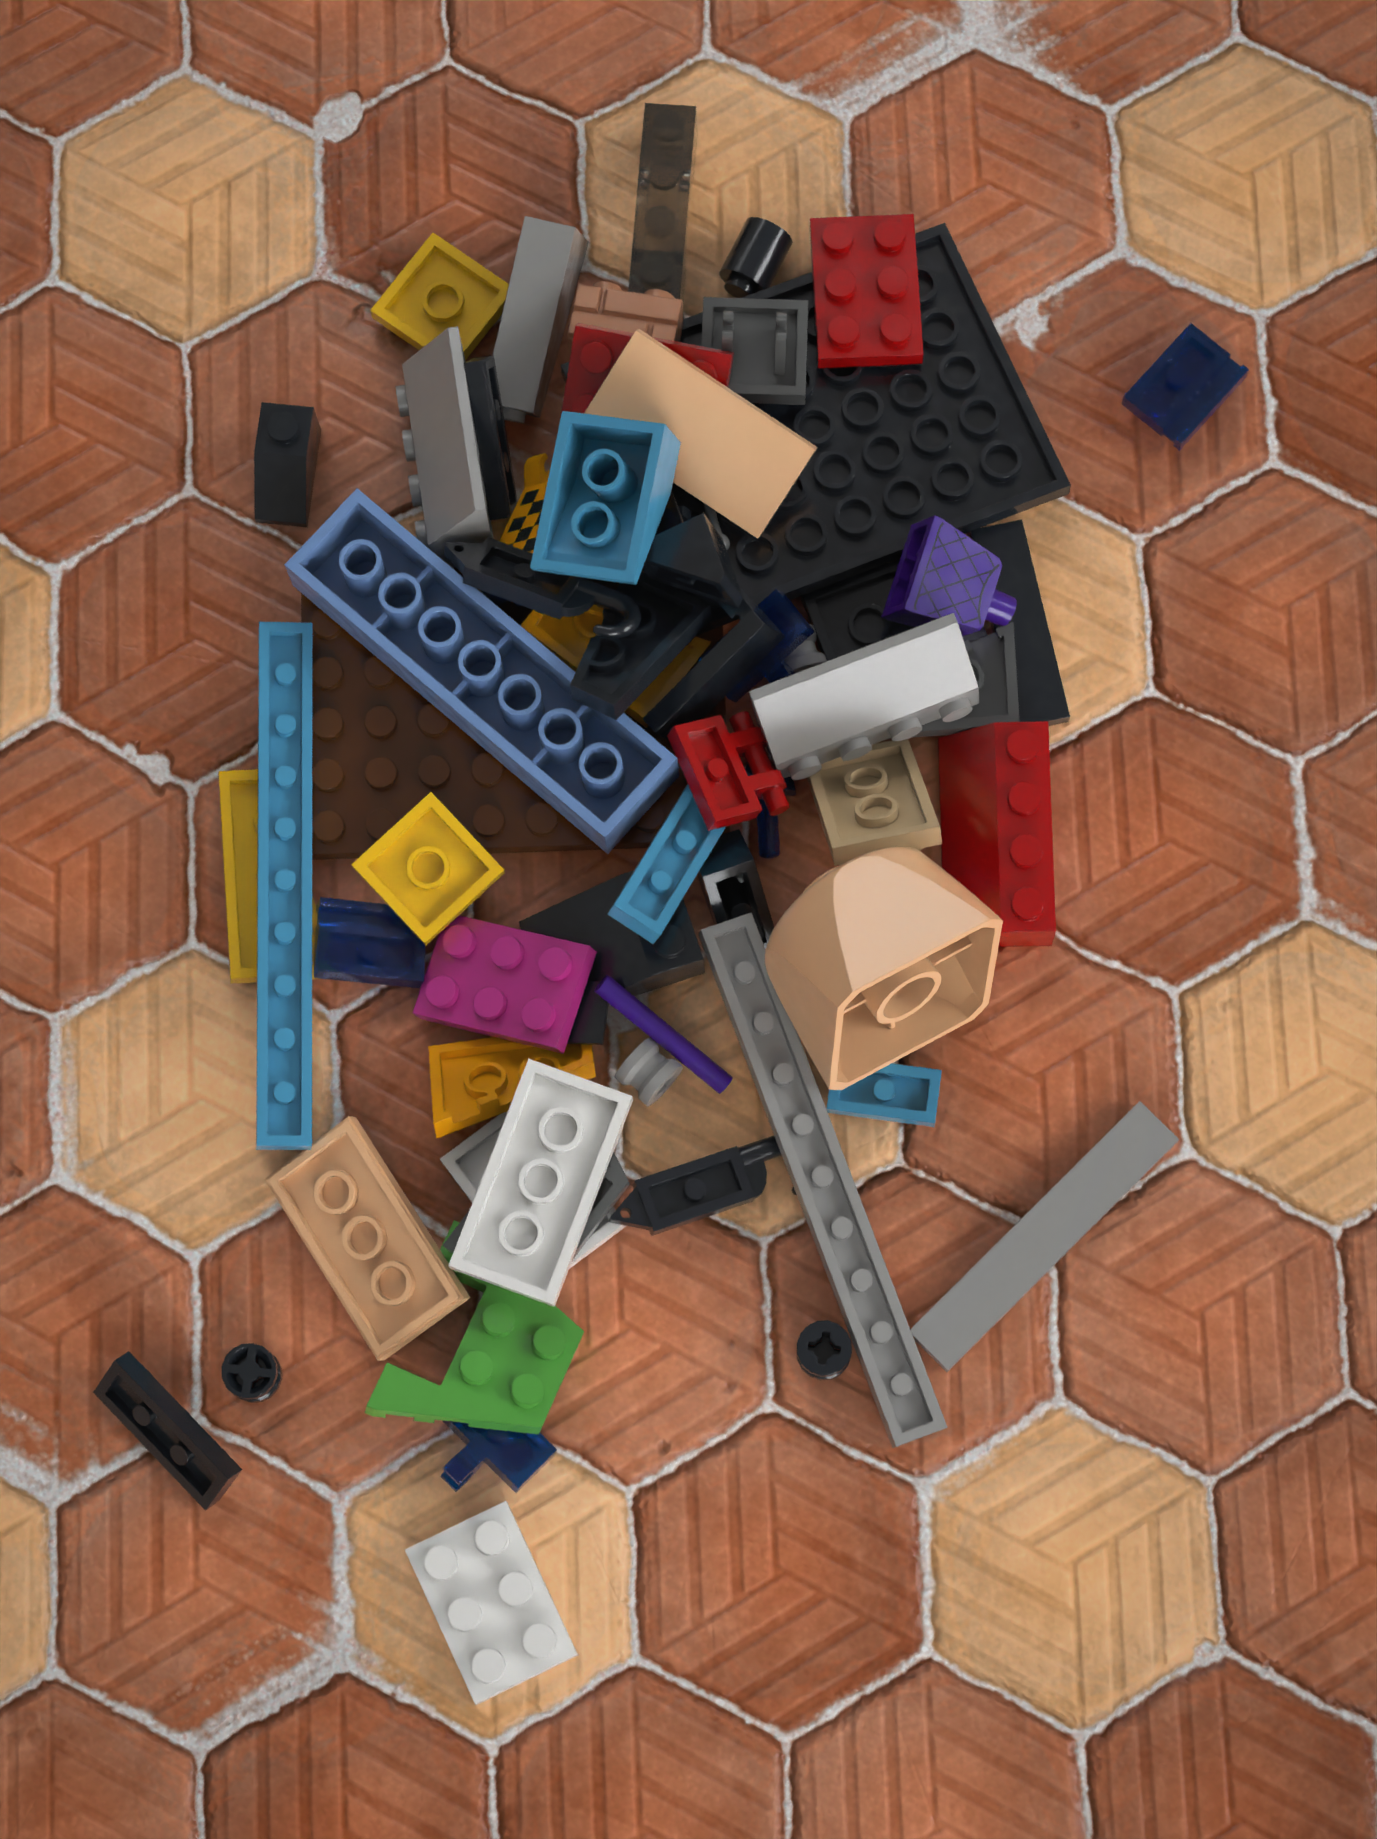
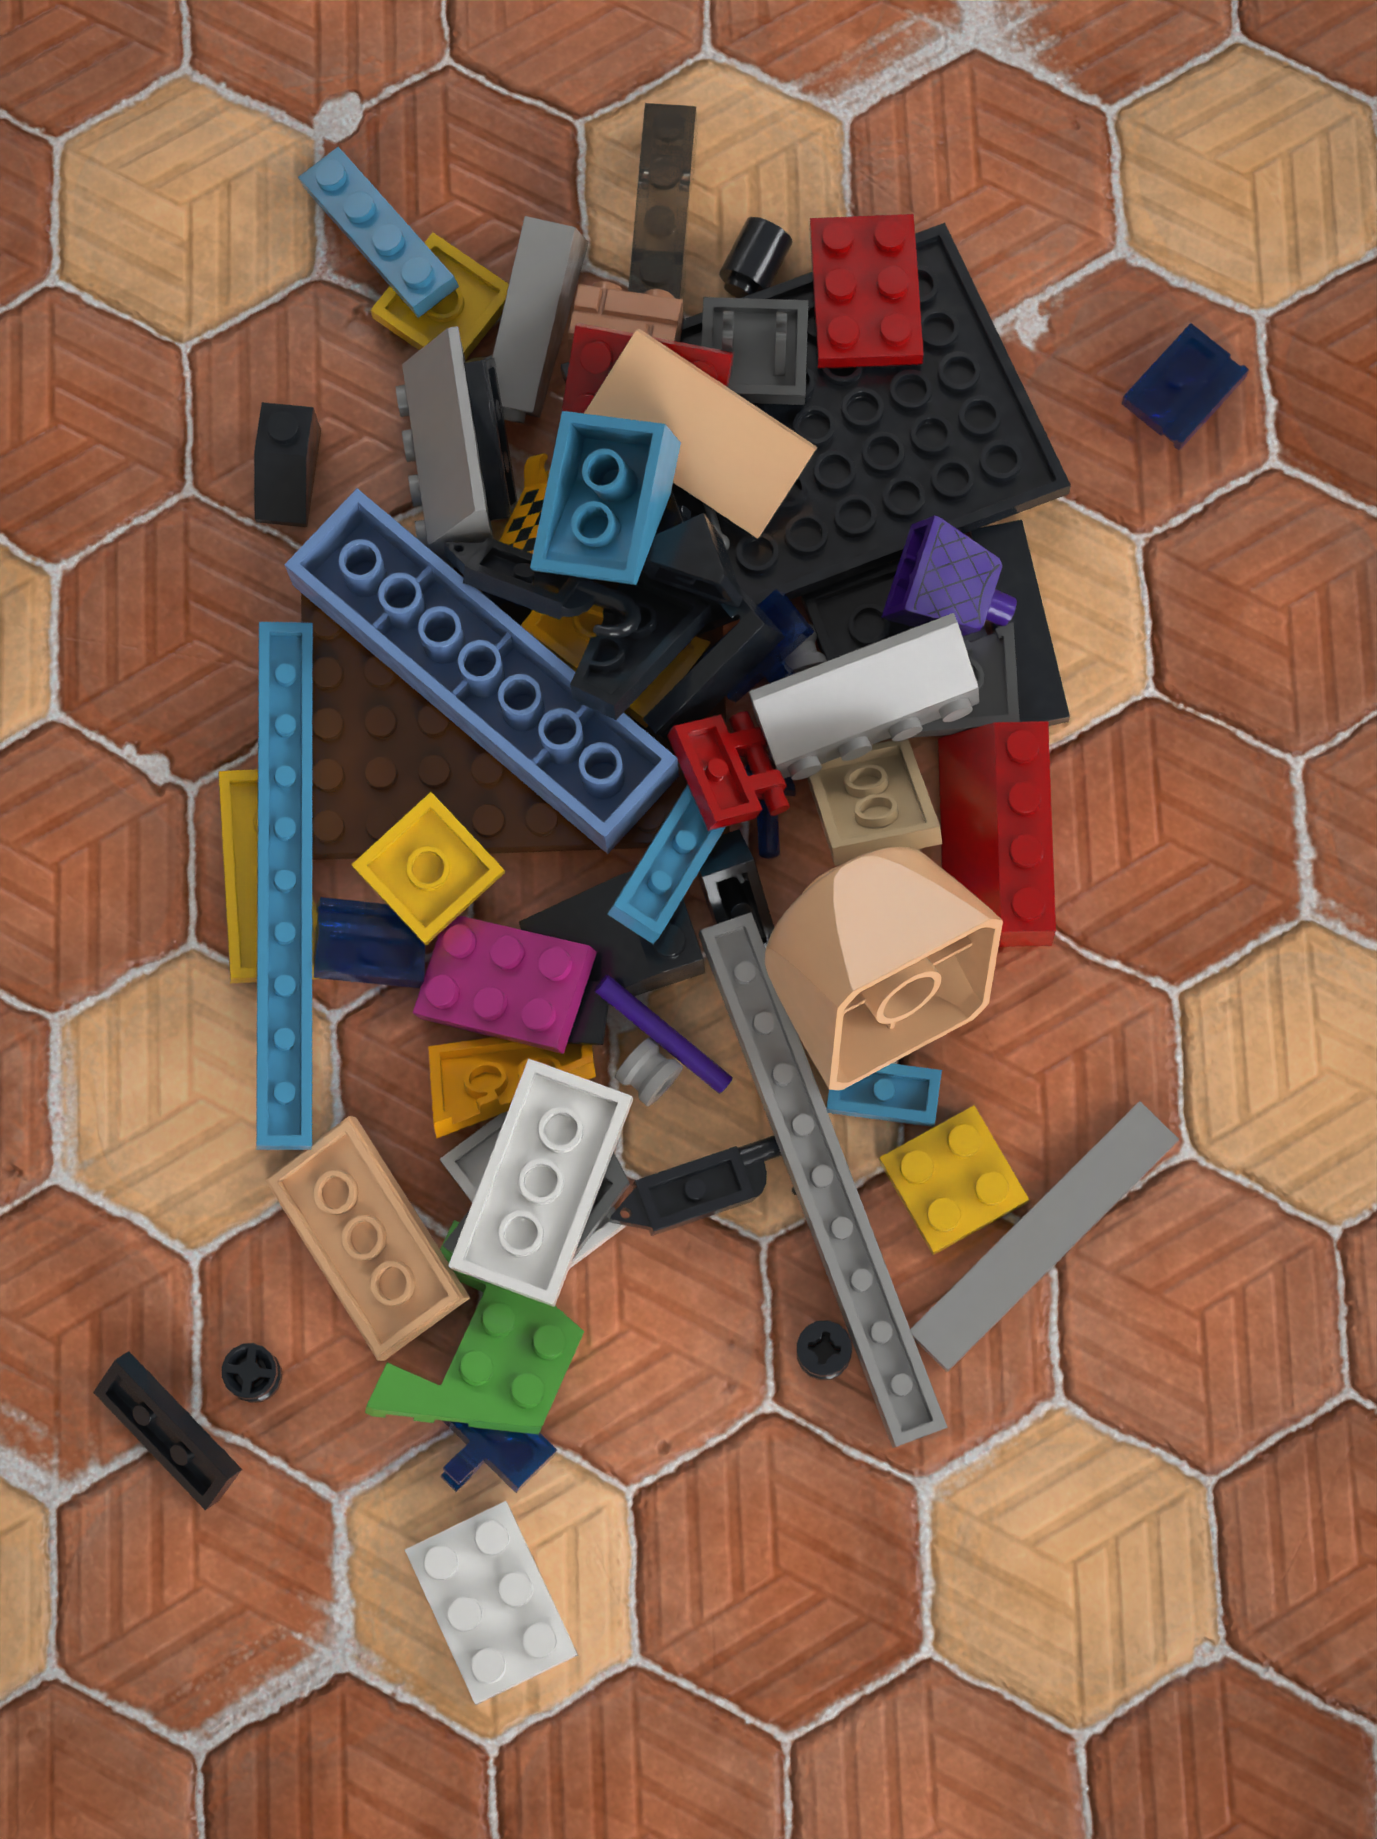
(378, 232): none -> dark azure plate
(953, 1180): none -> yellow plate

